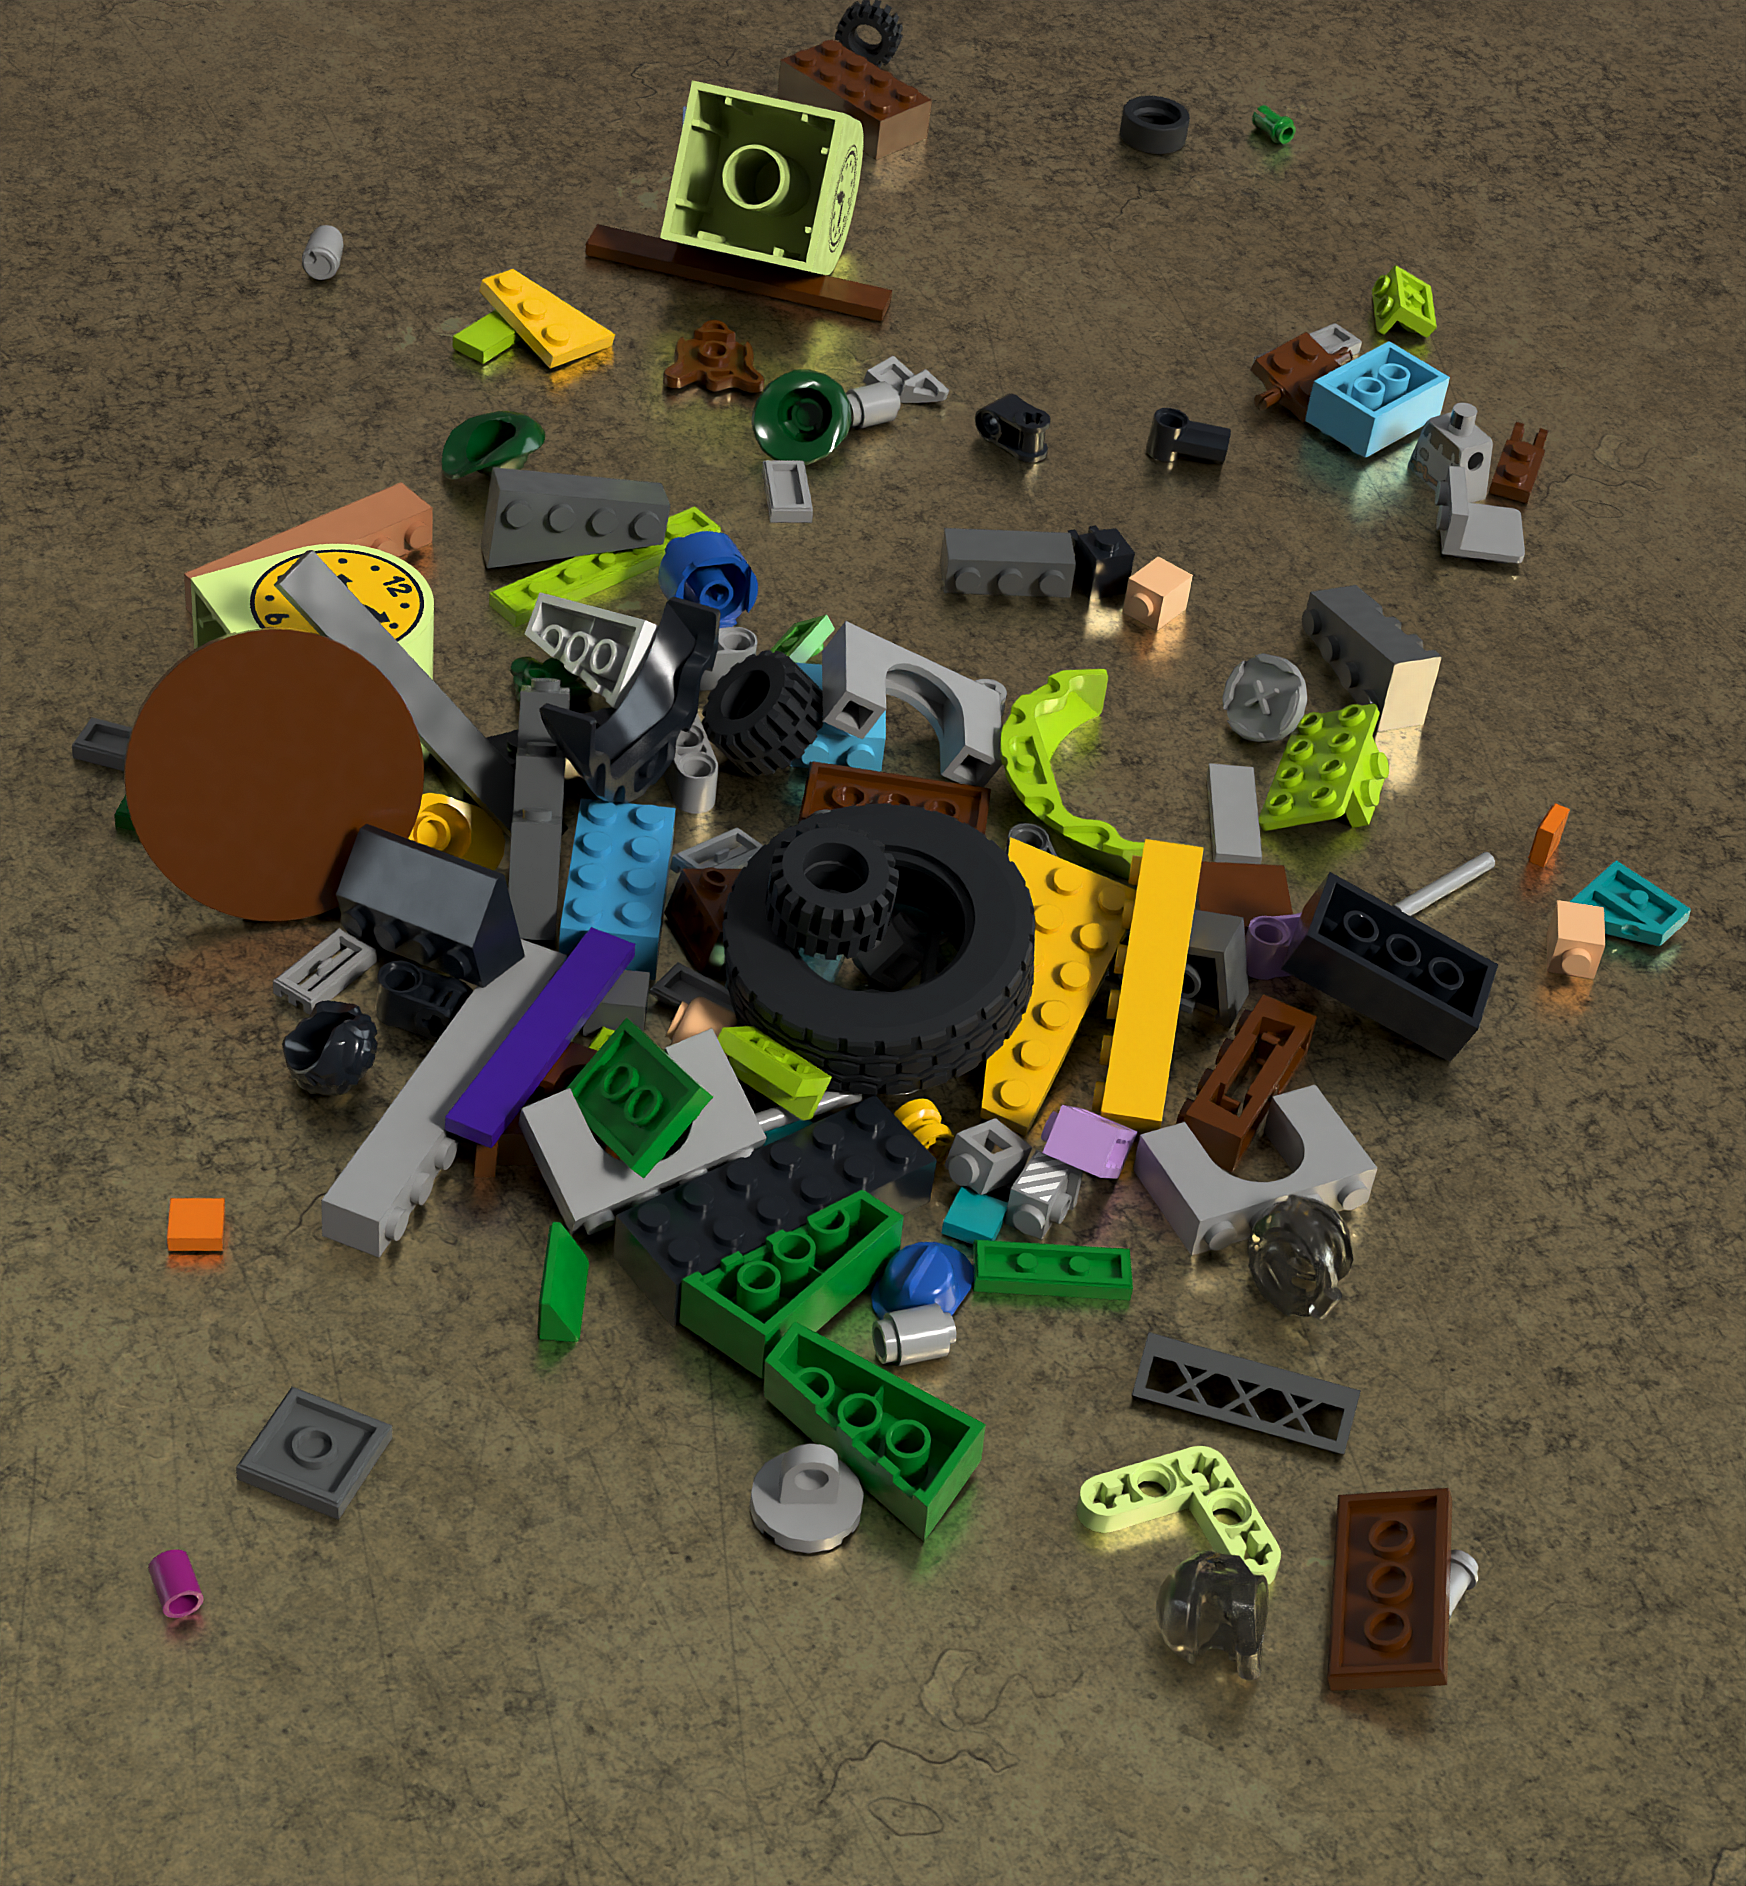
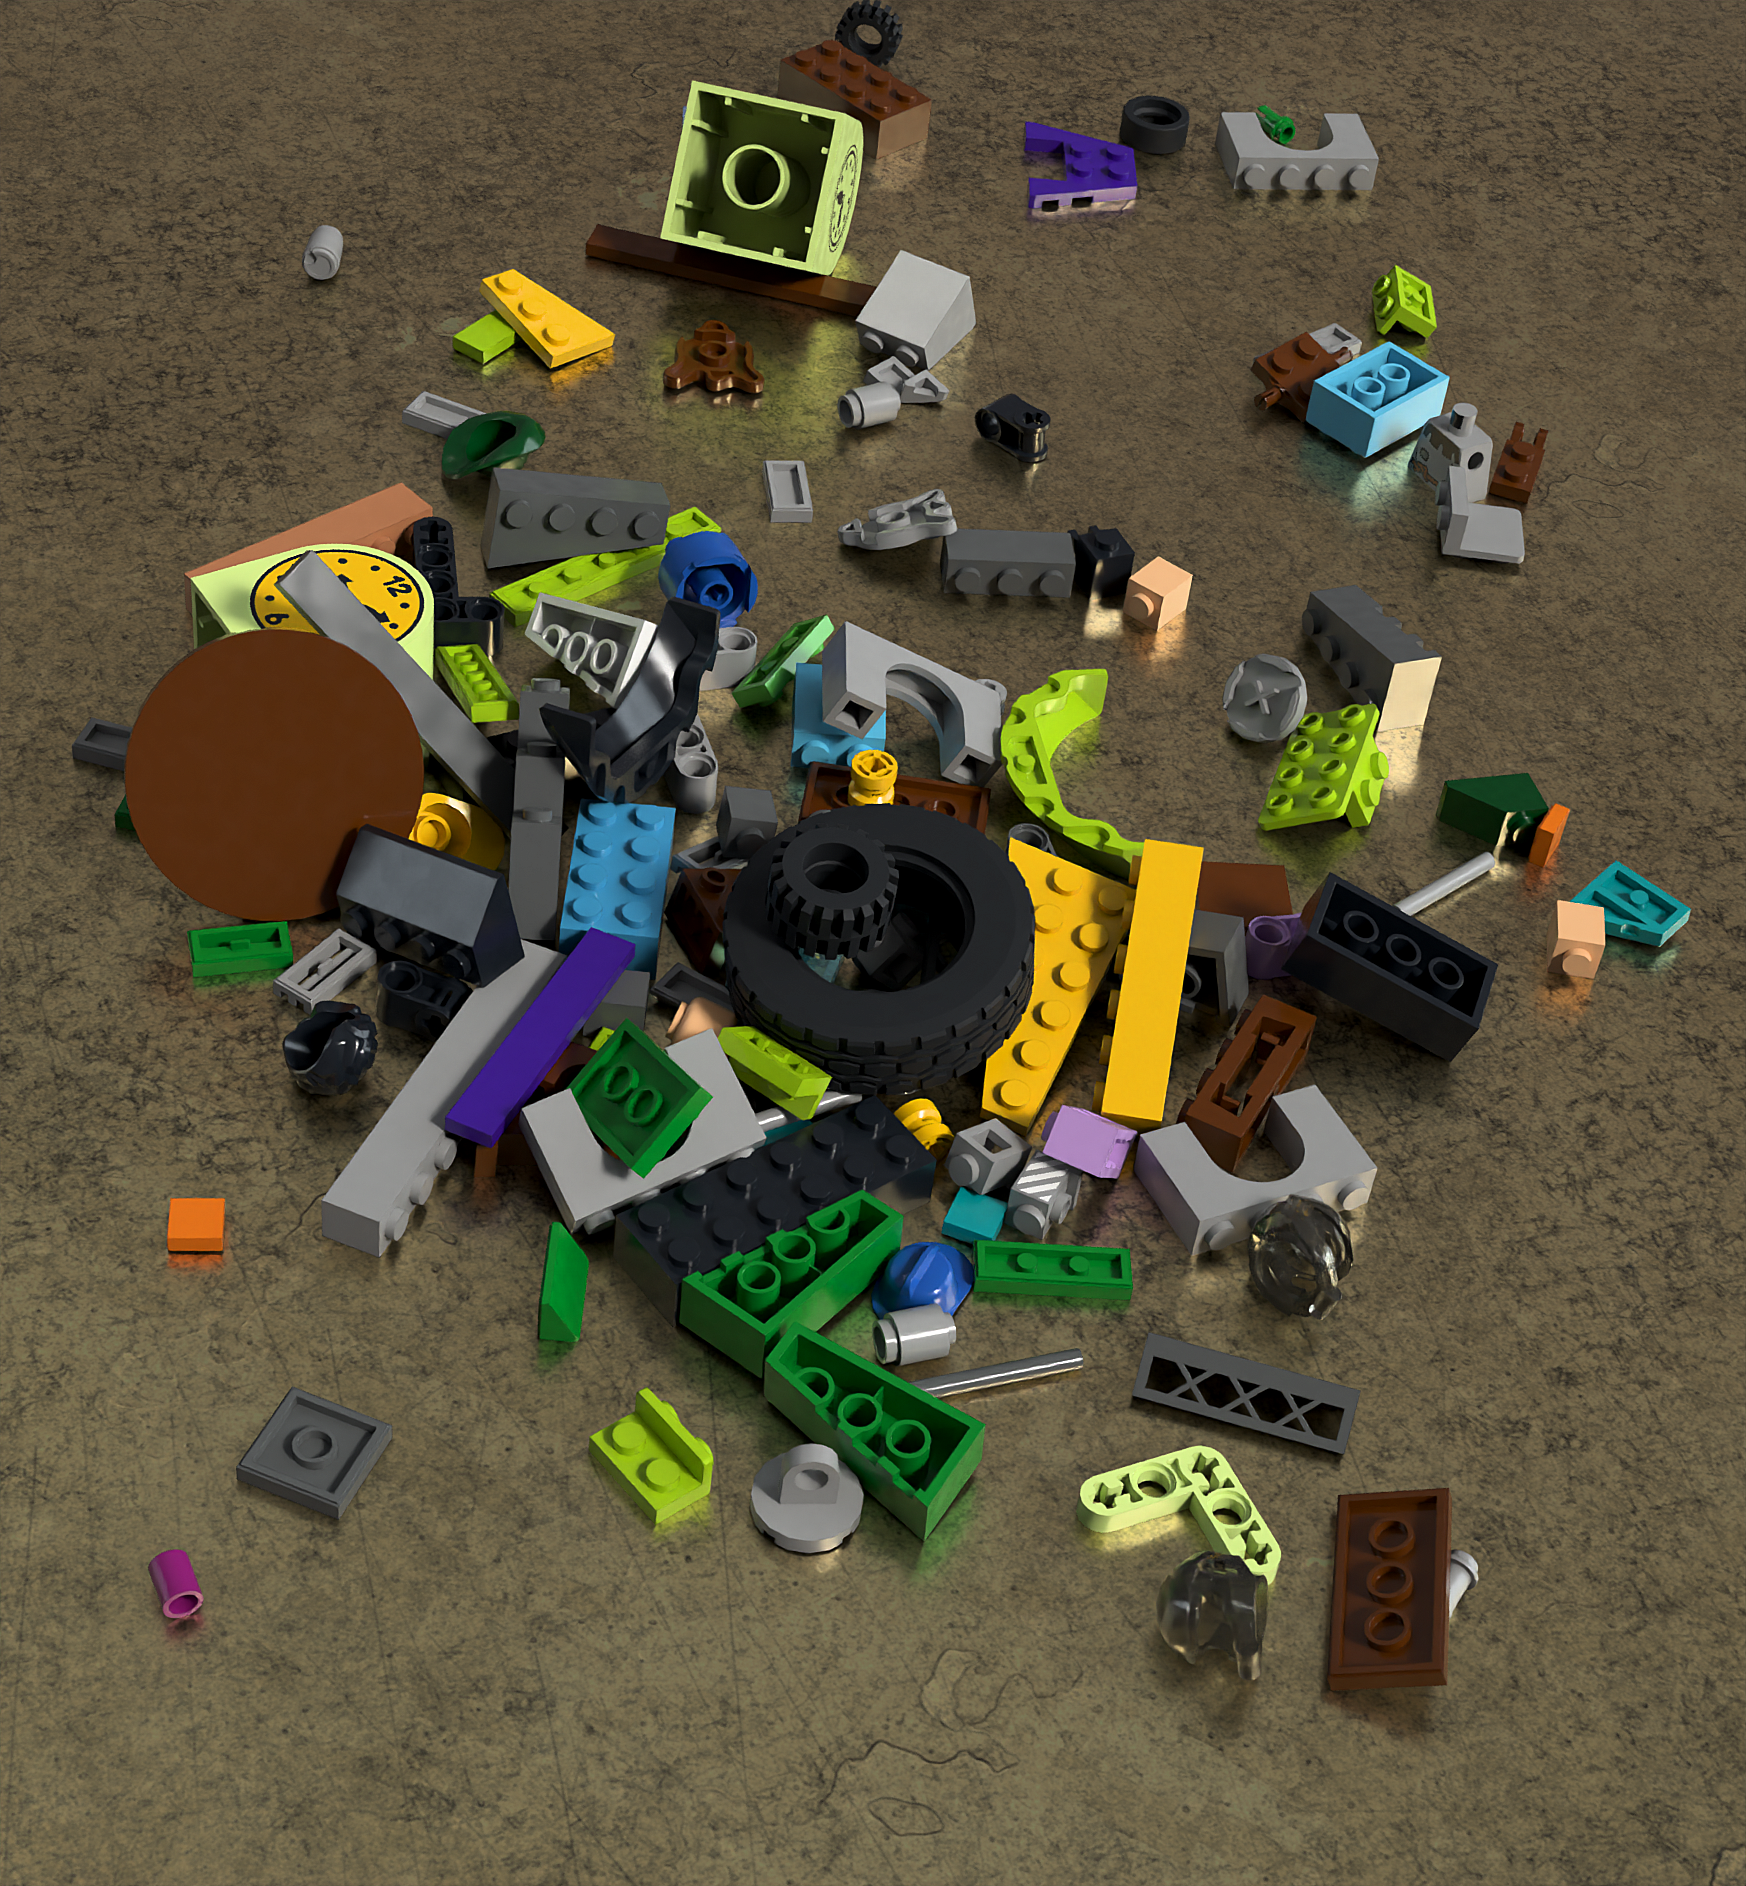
(240, 949): none -> green tile
(436, 414): none -> light grey tile
(455, 617): none -> black beam
(476, 683): none -> lime tile
(528, 668): dark green plate -> none
(655, 1458): none -> lime bracket
(745, 821): none -> dark grey brick
(763, 713): black tyre -> none
(801, 416): dark green hat -> none
(872, 778): none -> yellow wheel
(901, 523): none -> light grey tile
(917, 312): none -> light grey slope
(1001, 1373): none -> dark grey bar
(1090, 167): none -> dark purple wing
(1177, 436): black piece -> none
(1233, 814): light grey tile -> none
(1255, 162): none -> light grey arch
(1493, 808): none -> dark green slope

